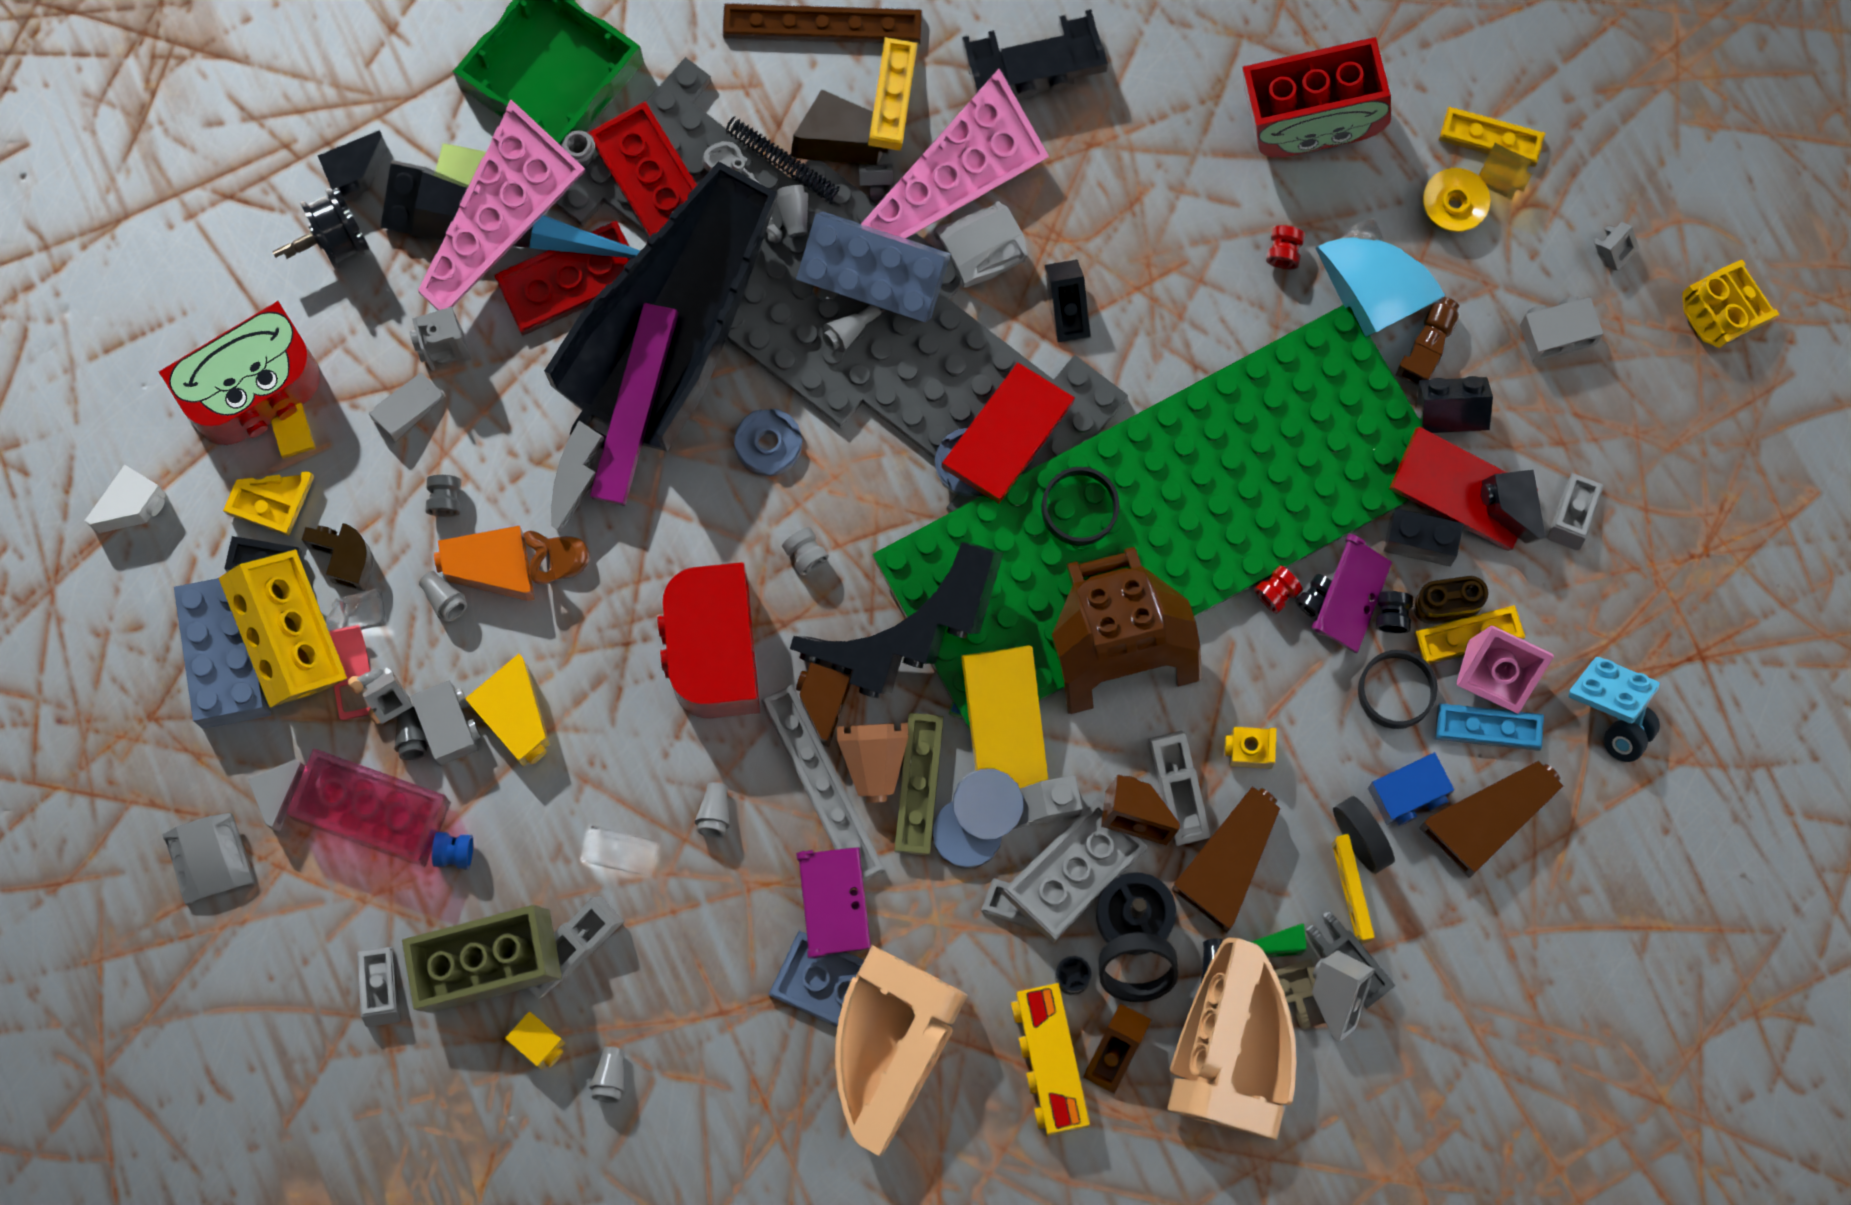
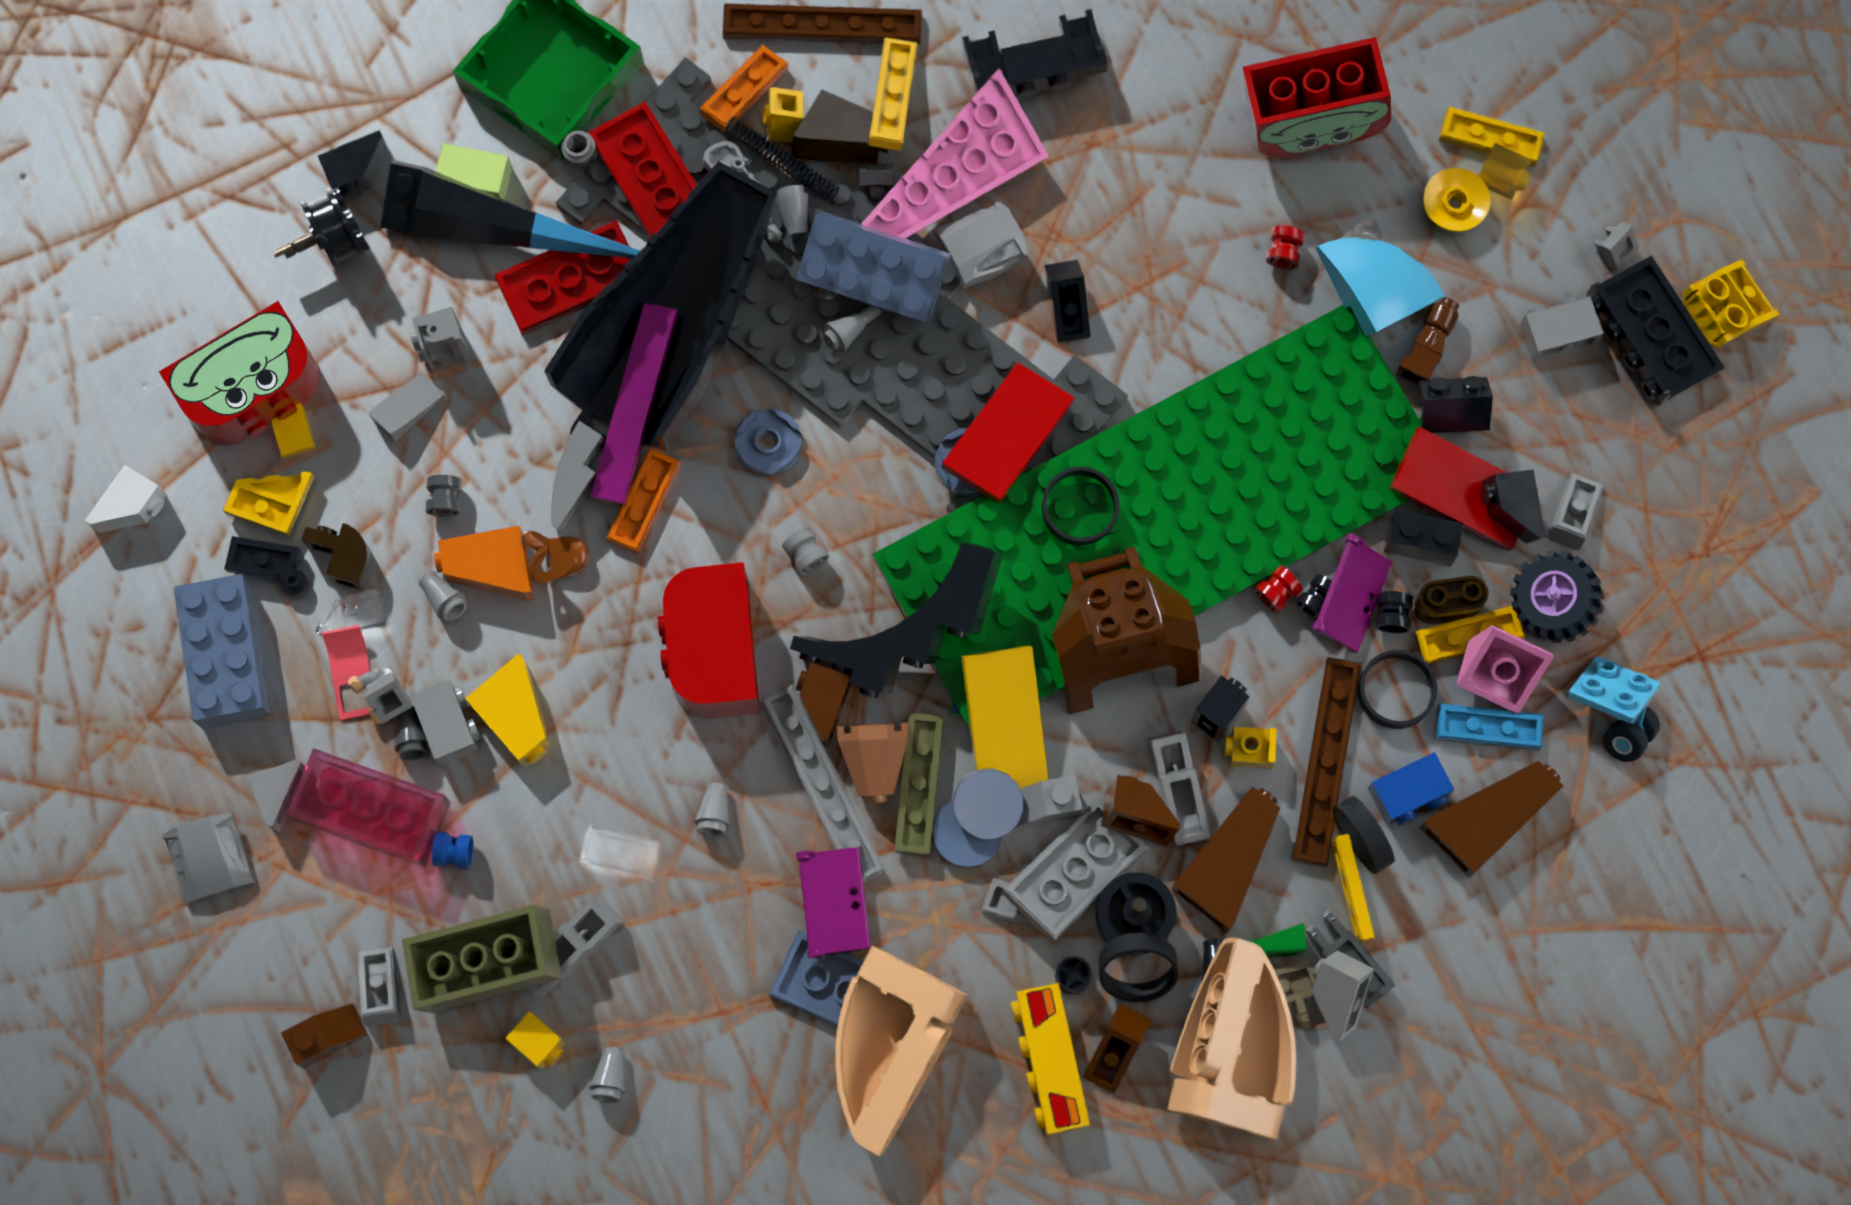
(282, 627): yellow brick -> none
(324, 1035): none -> reddish brown slope
(506, 197): bright pink wing -> none
(643, 501): none -> orange tile
(743, 88): none -> orange tile
(783, 113): none -> yellow brick
(1220, 708): none -> black brick
(1326, 762): none -> reddish brown tile
(1557, 596): none -> black wheel
(1654, 331): none -> black bracket

